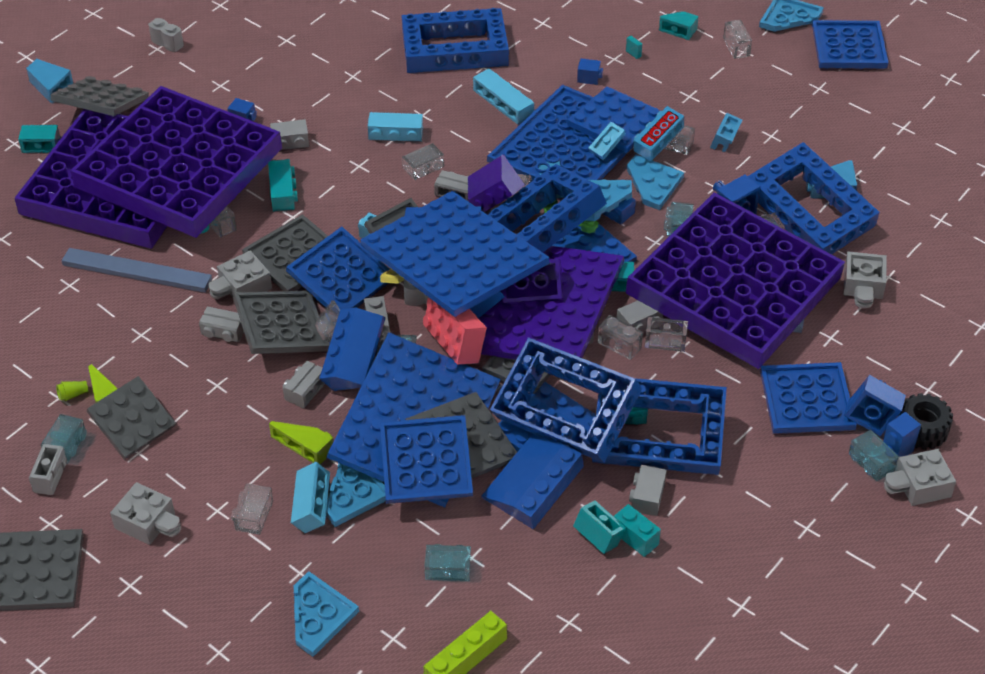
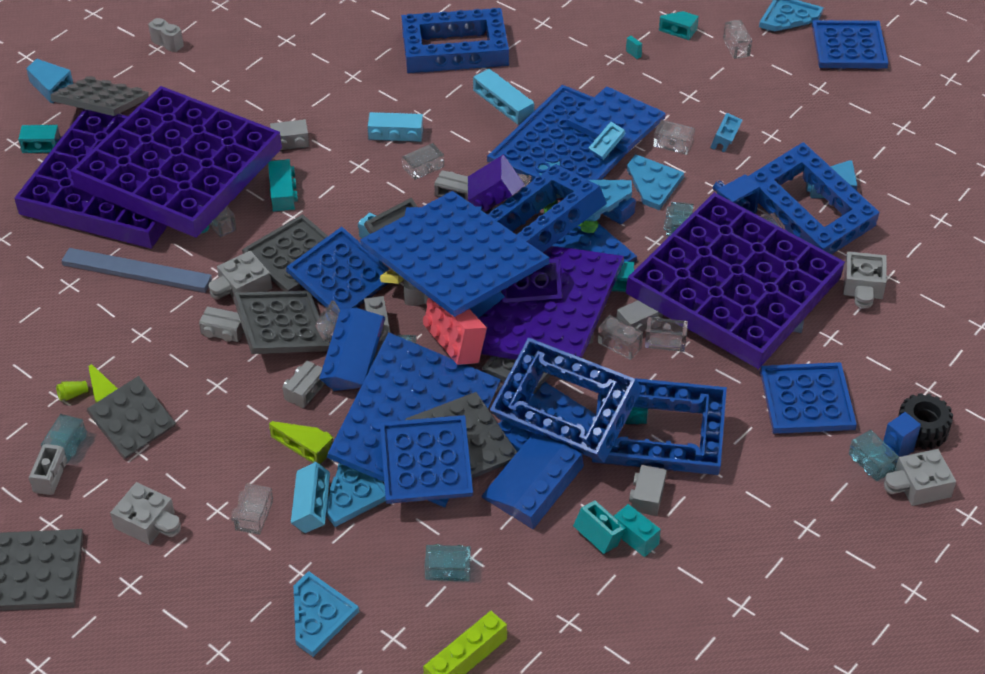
(243, 108): blue brick -> none
(589, 71): blue brick -> none
(658, 133): dark azure brick -> none
(874, 405): blue brick -> none

